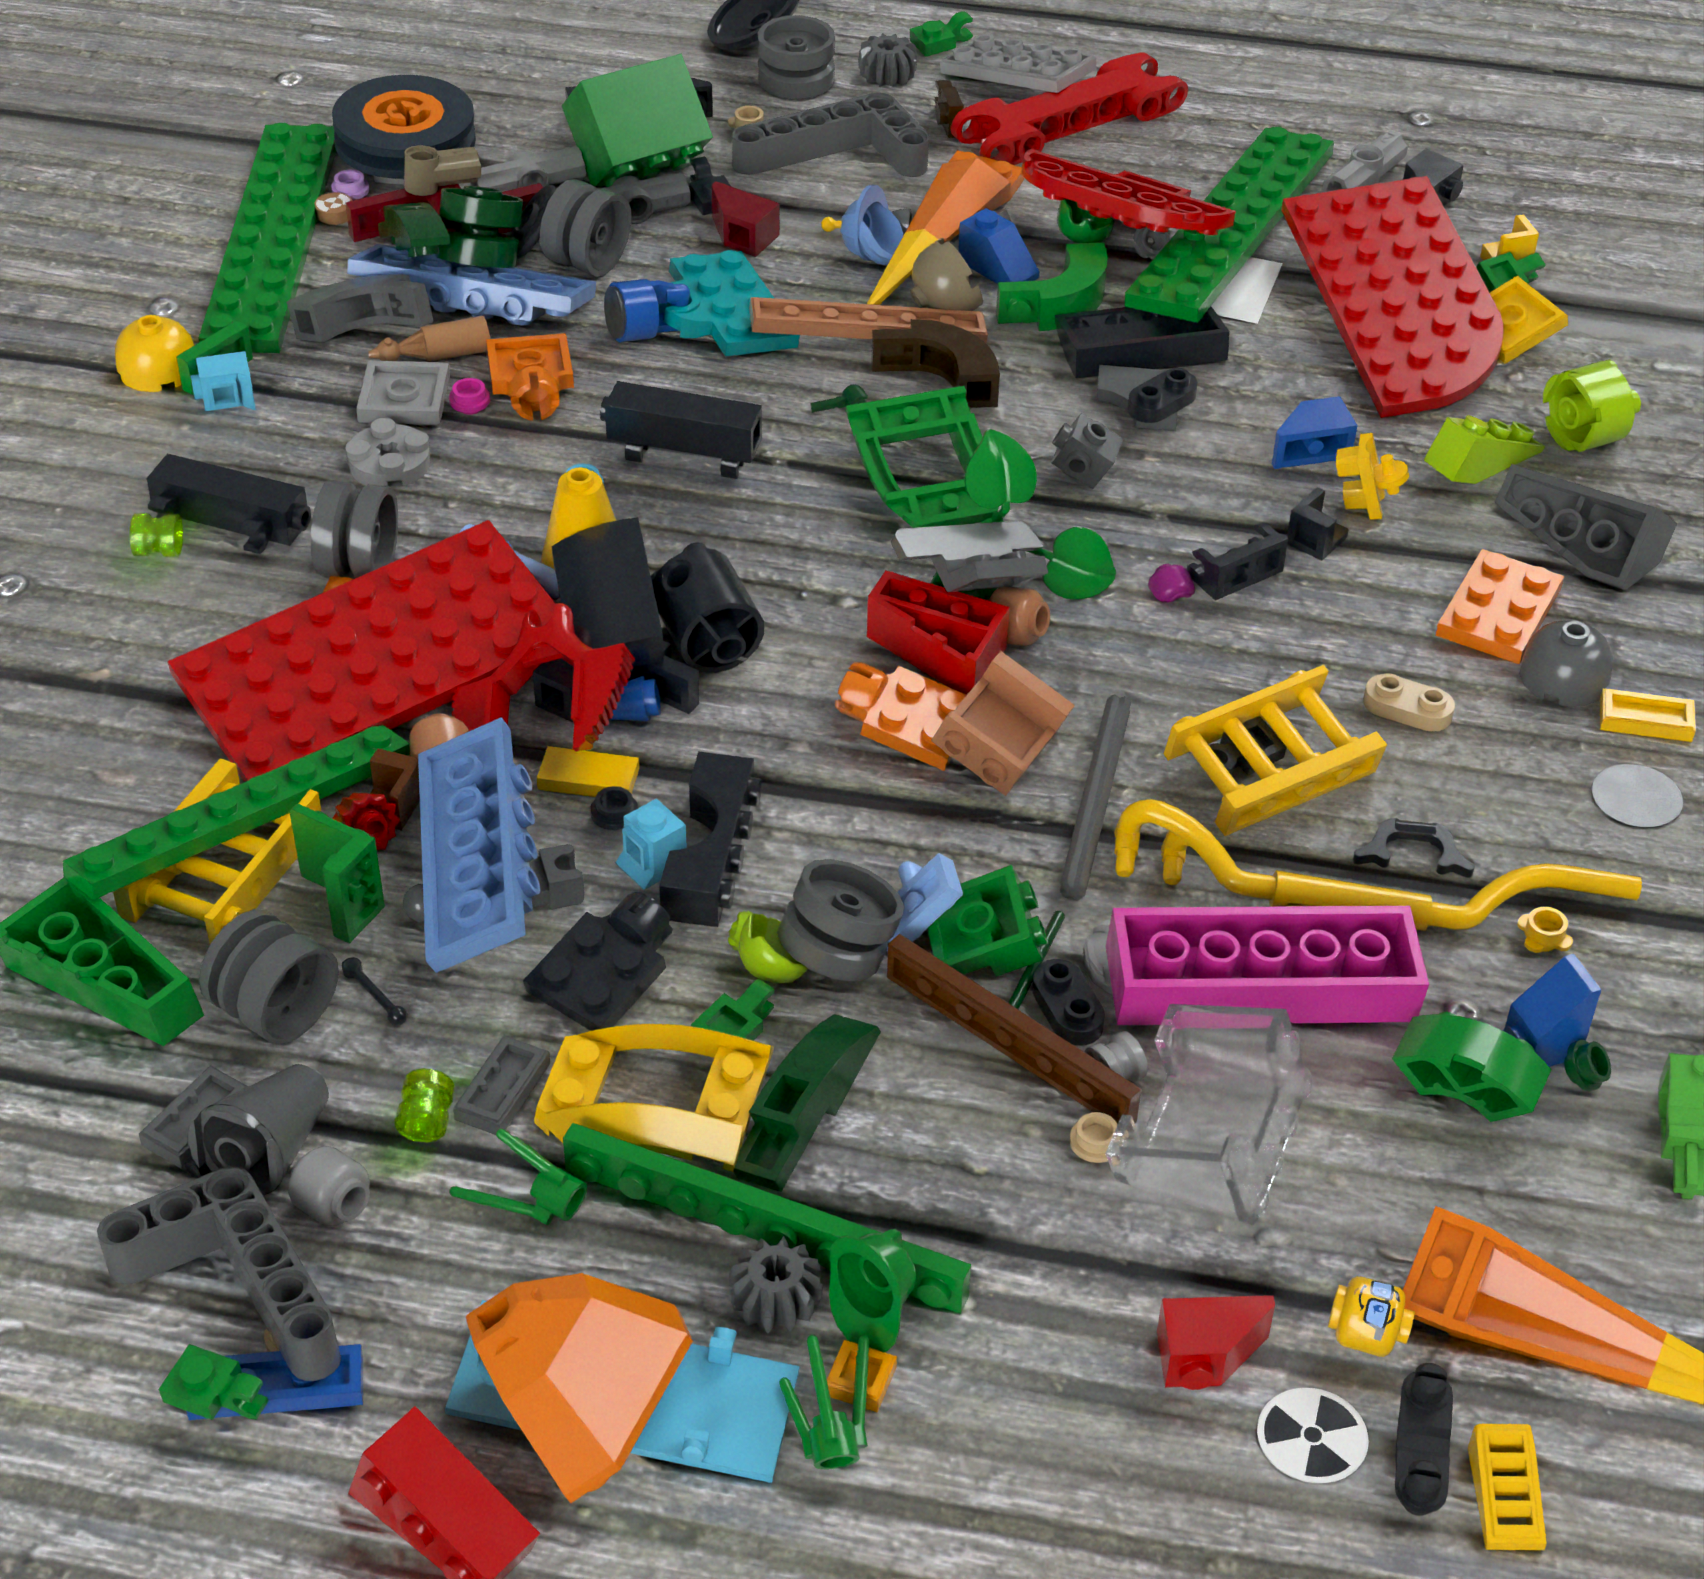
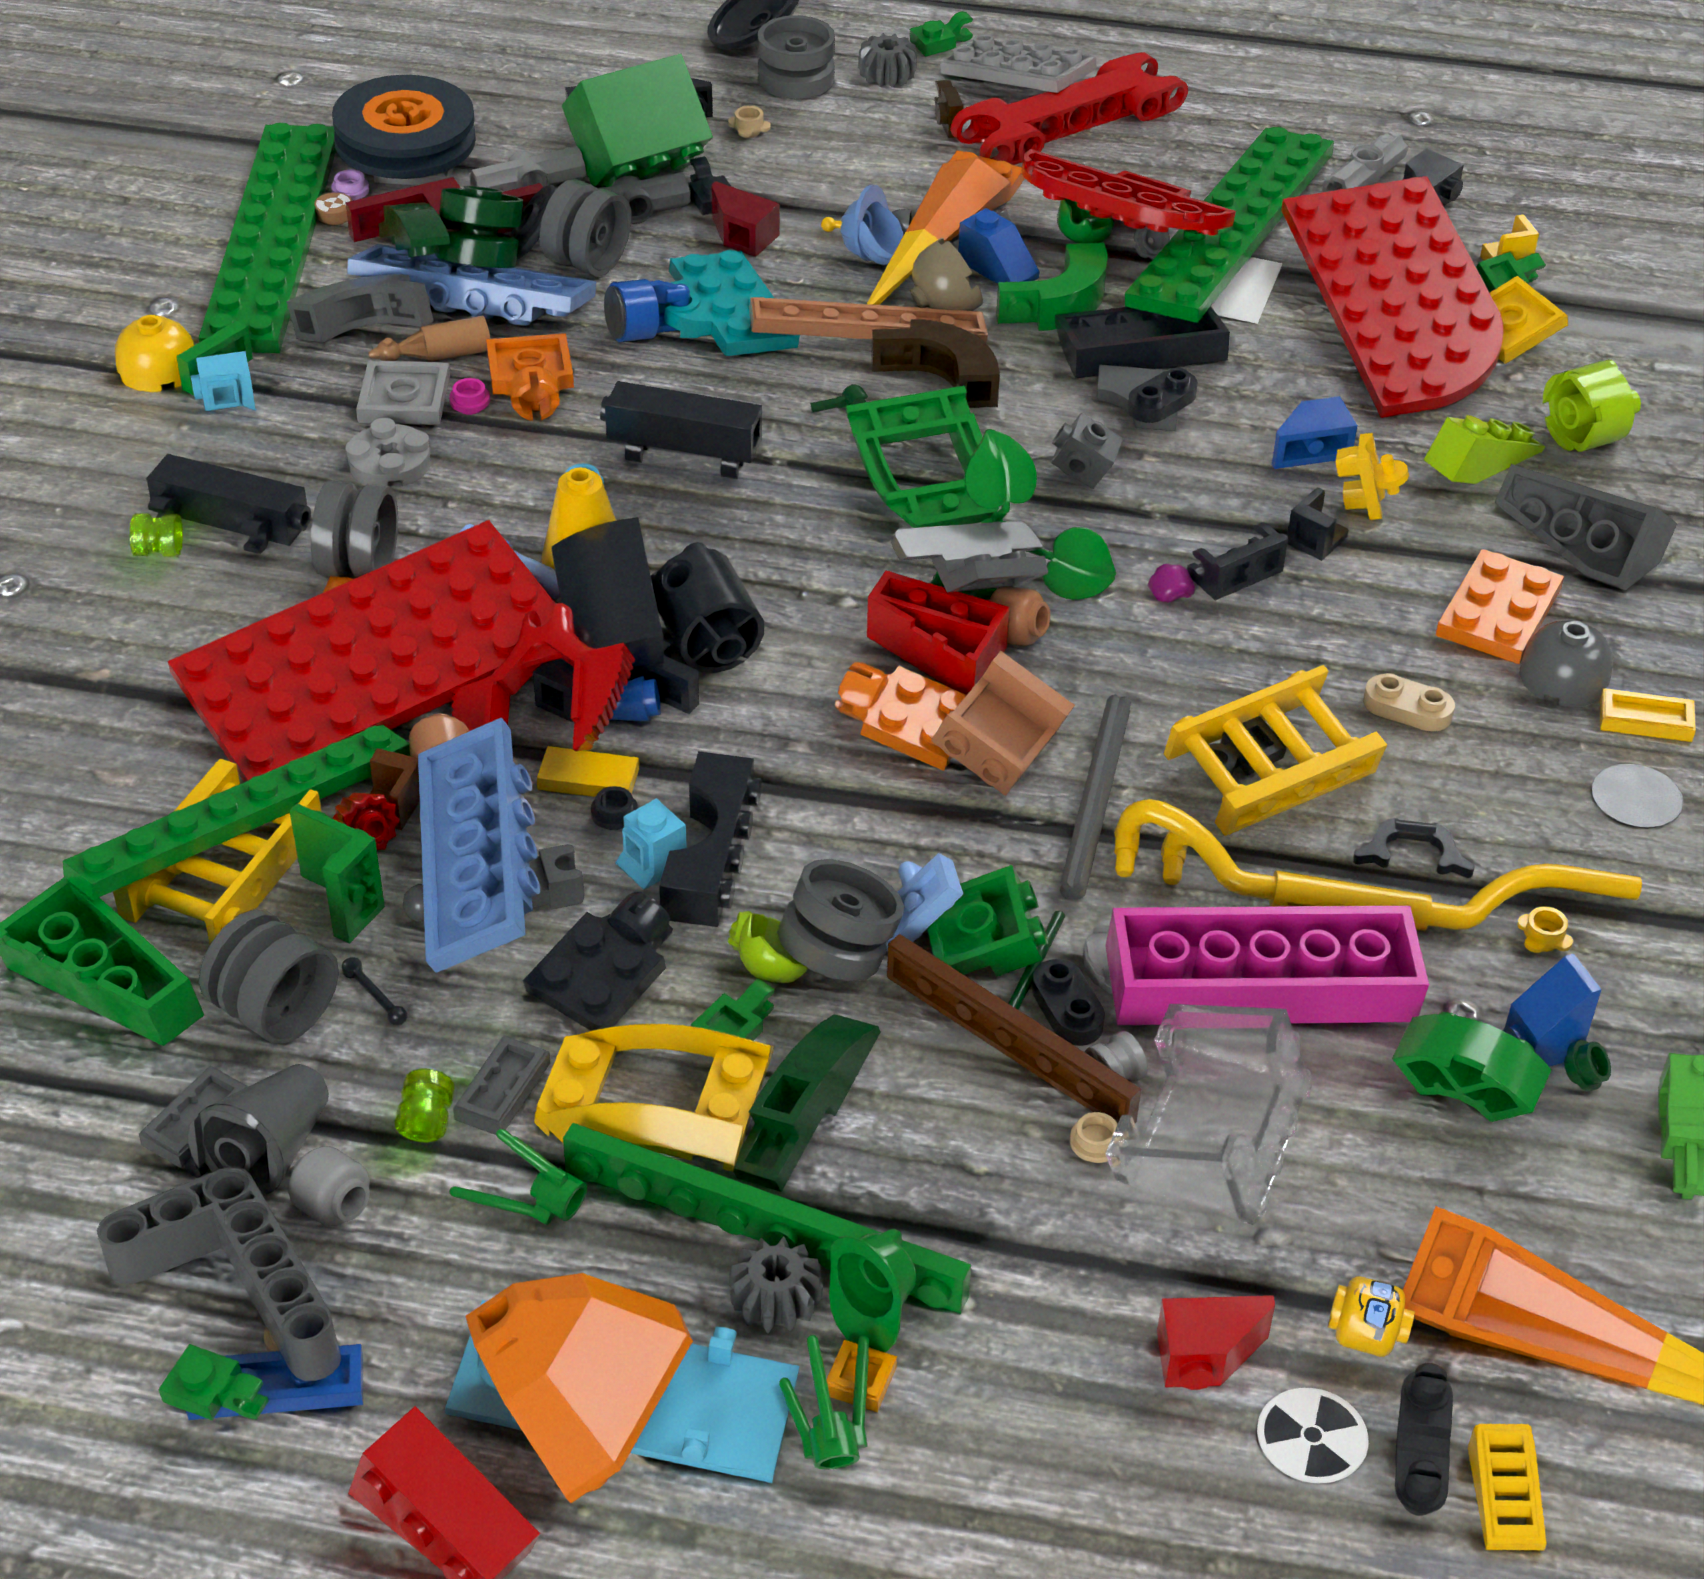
(429, 168): dark tan piece -> none
(834, 129): dark grey beam -> none

